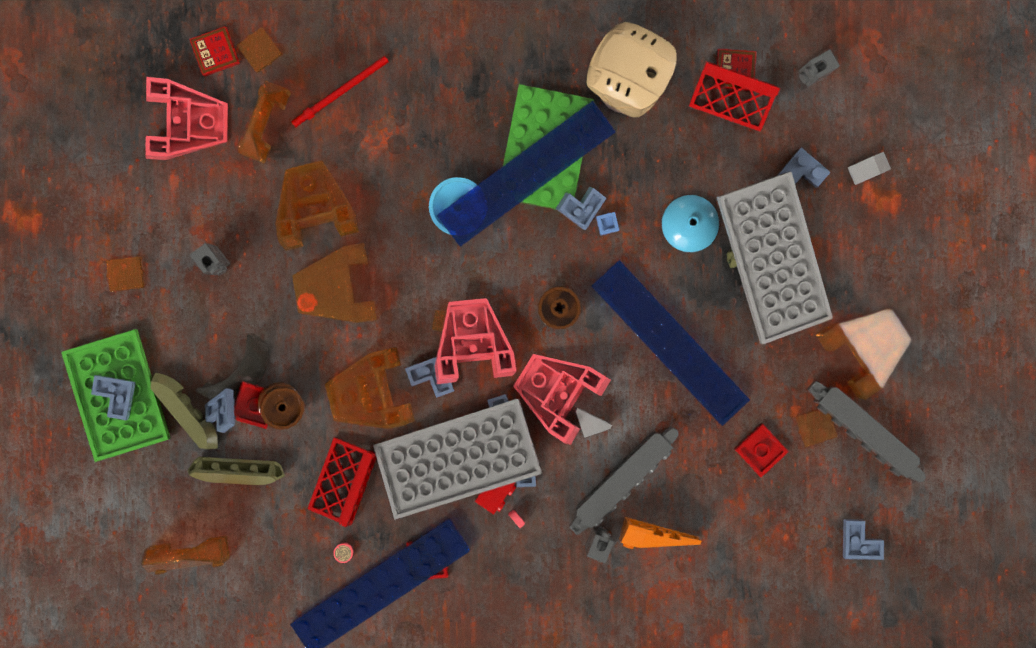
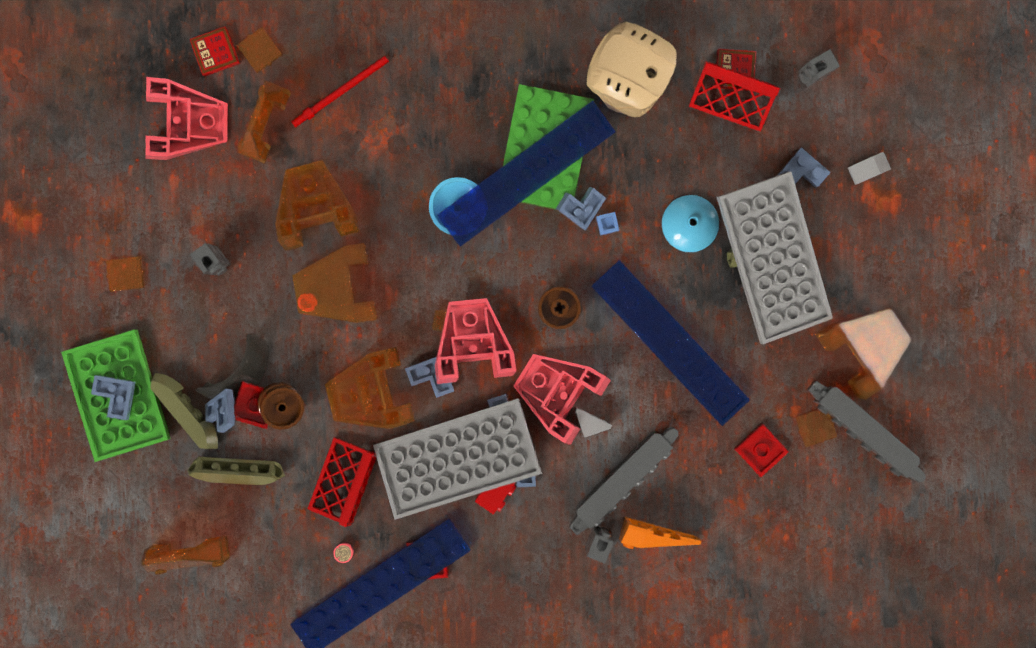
(516, 518): coral tile -> none
(855, 544): sand blue plate -> none

